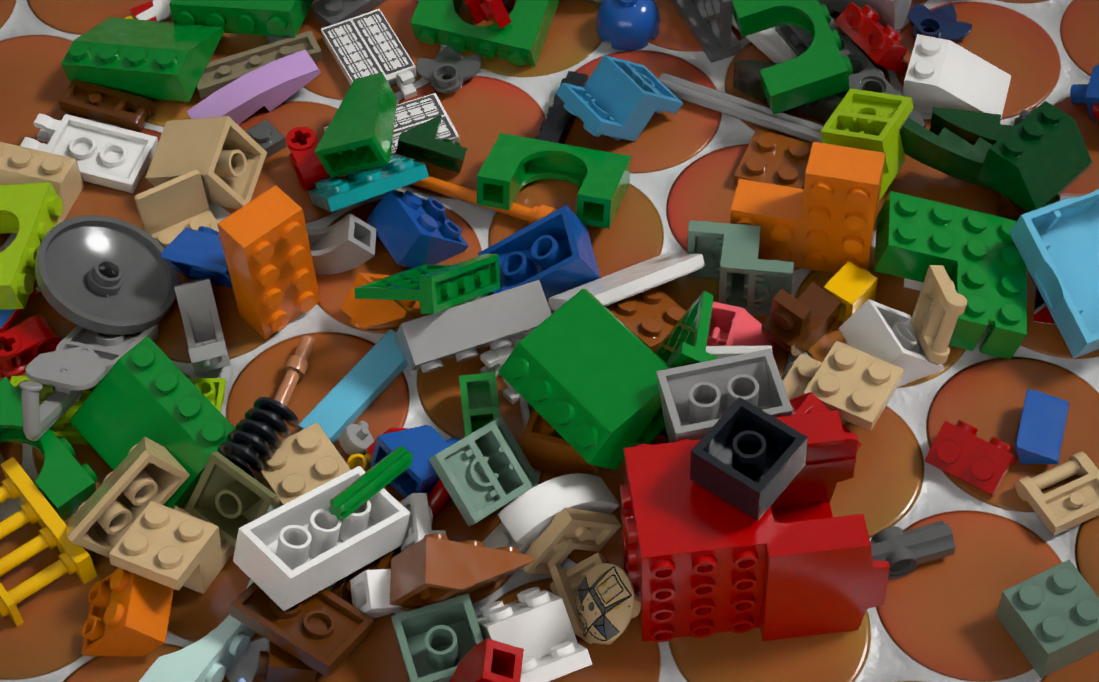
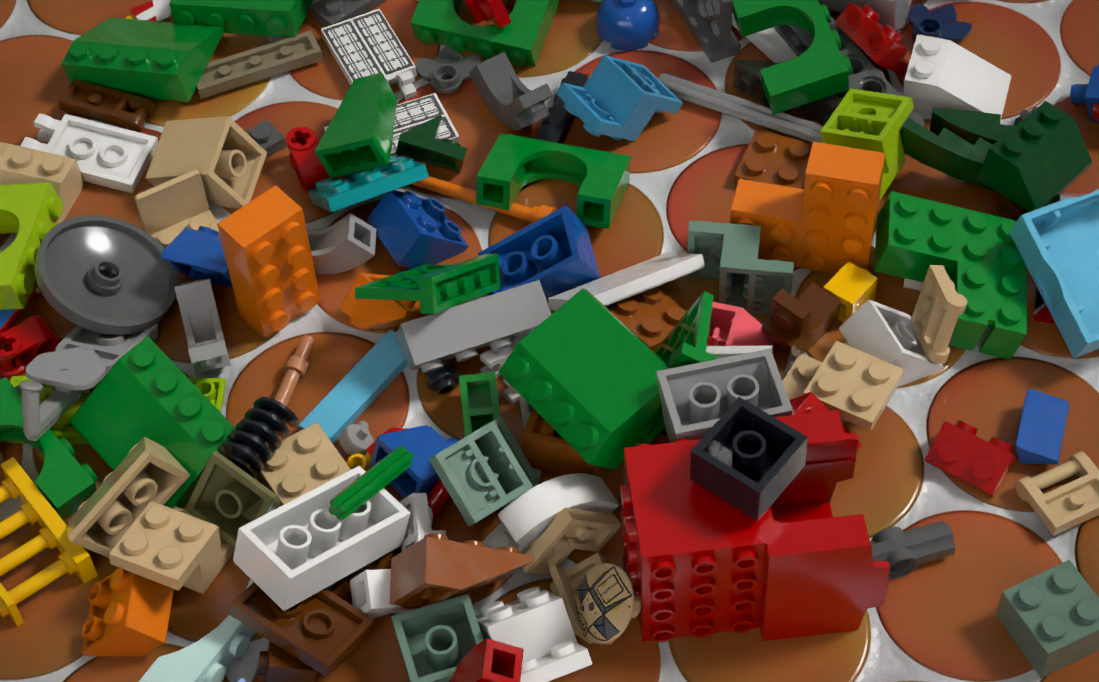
(259, 88): lavender slope -> none
(443, 379): none -> black plate
(507, 95): none -> dark grey arch

